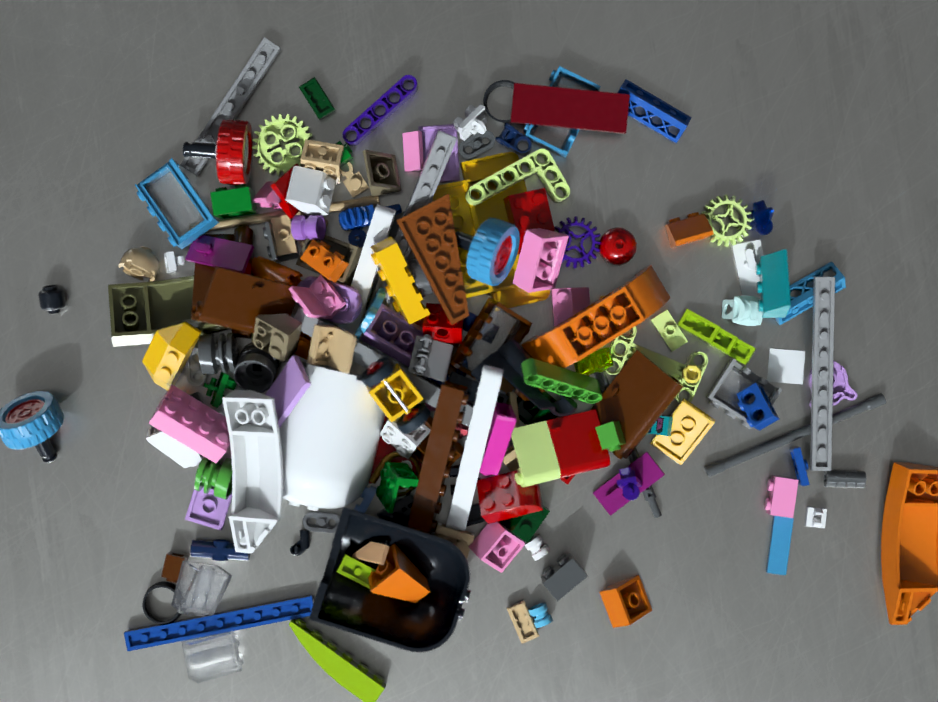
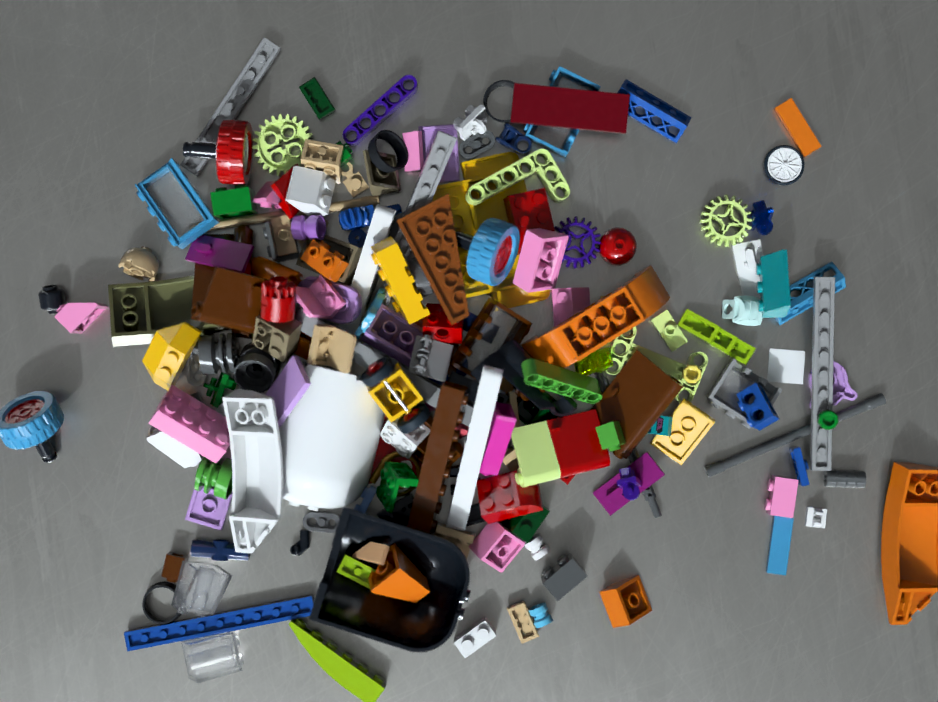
(79, 316): none -> bright pink slope
(172, 261): white tile -> none
(278, 299): none -> red gear
(398, 146): none -> black tyre
(475, 637): none -> white brick
(688, 230): orange slope -> none
(784, 165): none -> white wheel
(797, 127): none -> orange tile
(827, 419): none -> green tile

